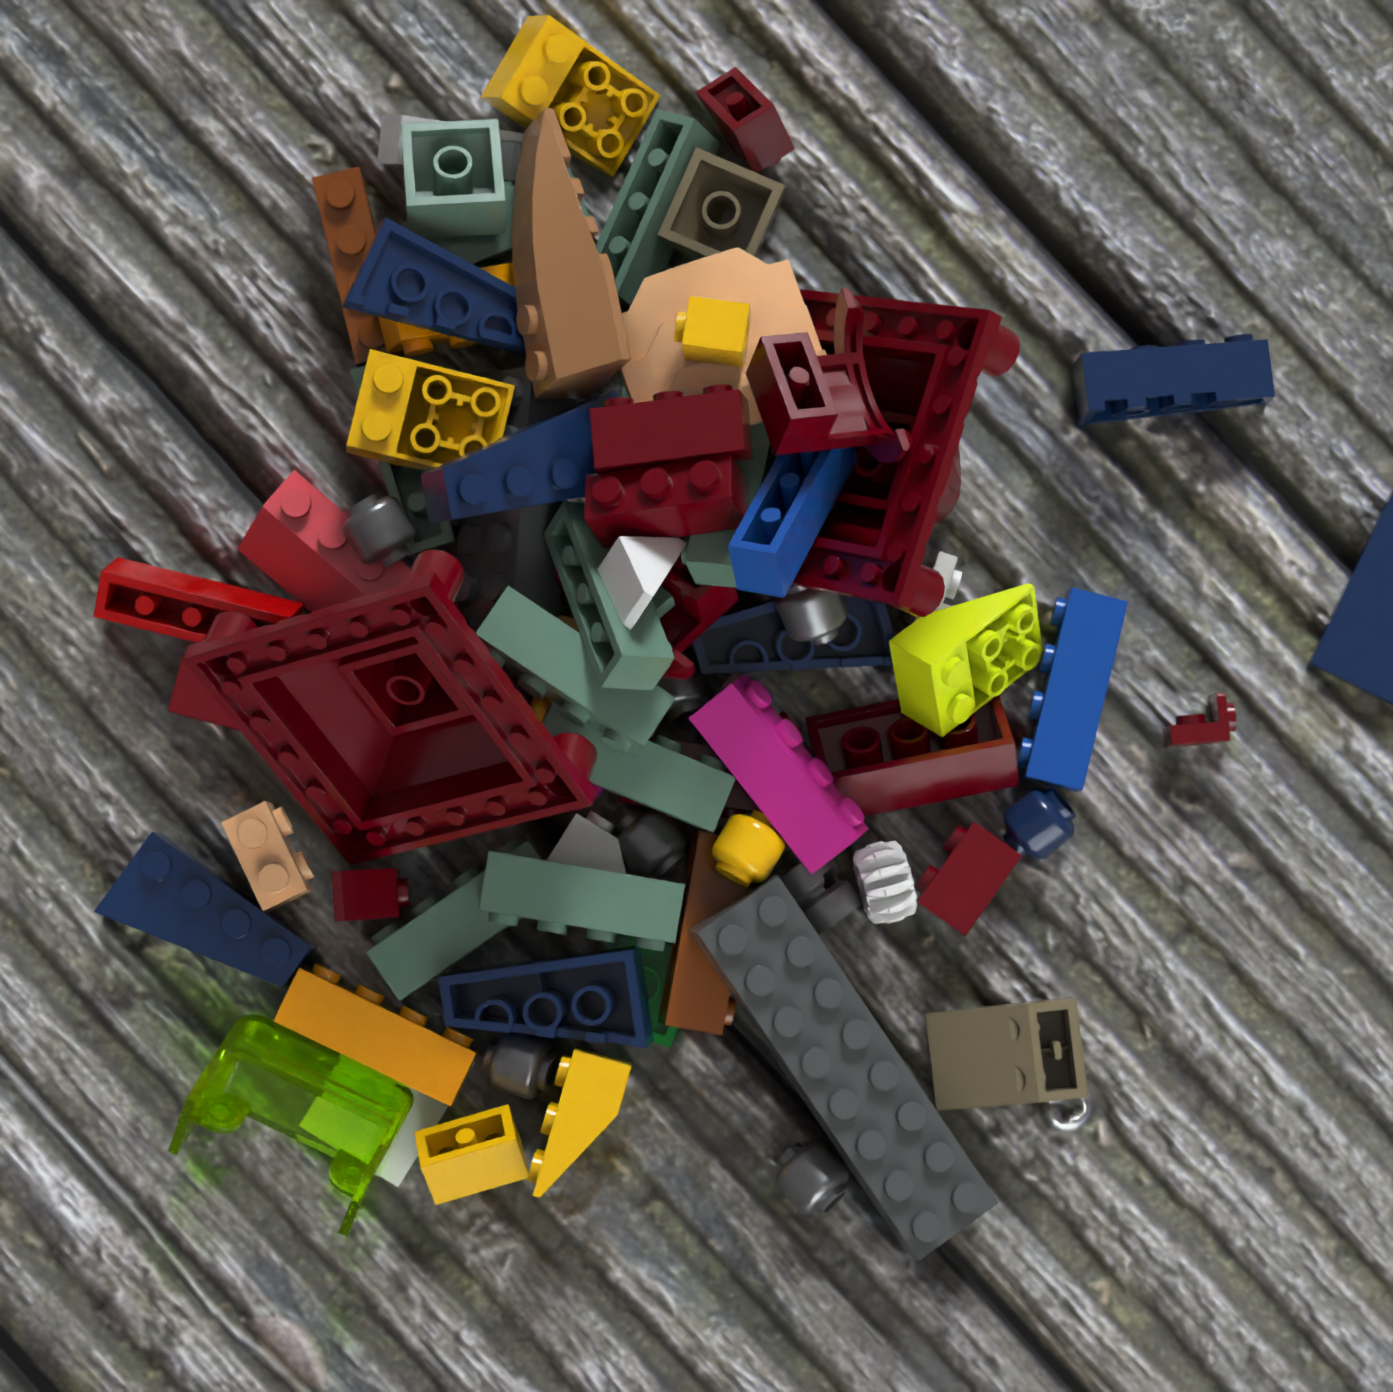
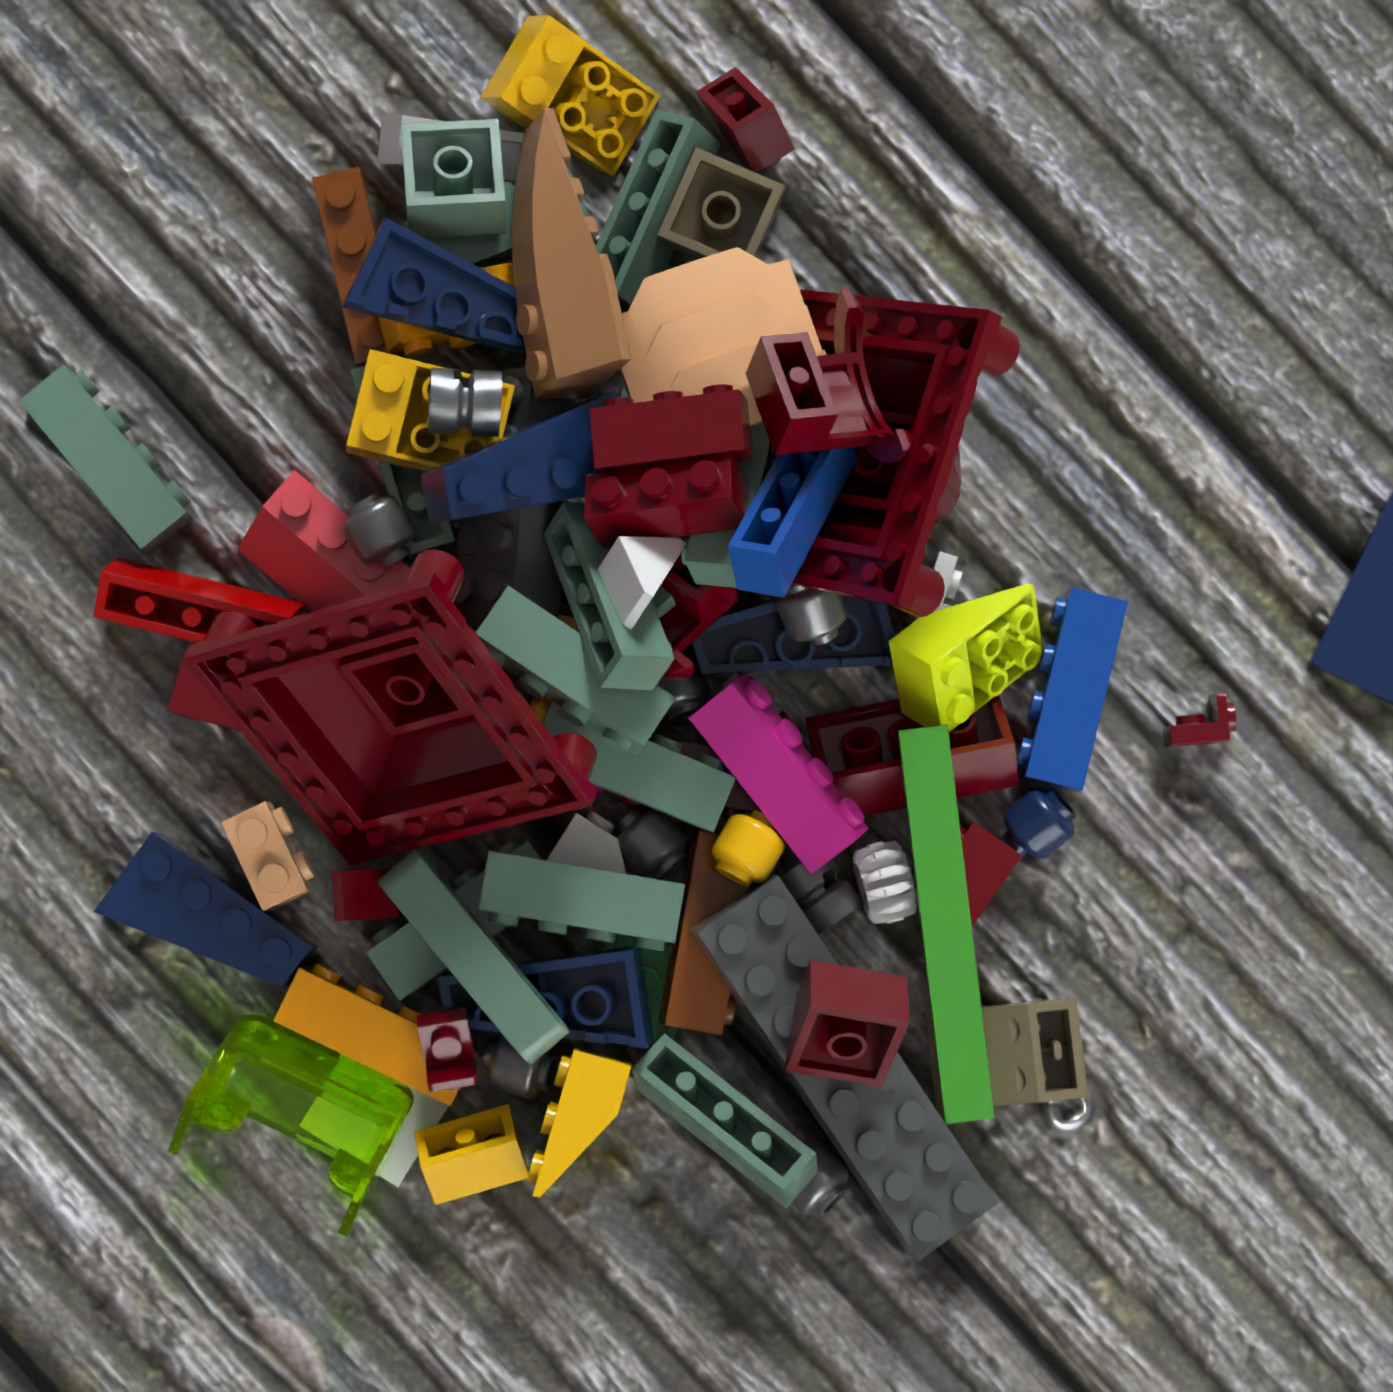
(106, 459): none -> sand green brick
(448, 1049): none -> dark red bracket
(465, 402): none -> flat silver wheel
(473, 956): none -> sand green beam
(714, 331): yellow brick -> none
(725, 1120): none -> sand green brick
(847, 1023): none -> dark red slope
(945, 924): none -> bright green tile
(1171, 380): dark blue wedge -> none

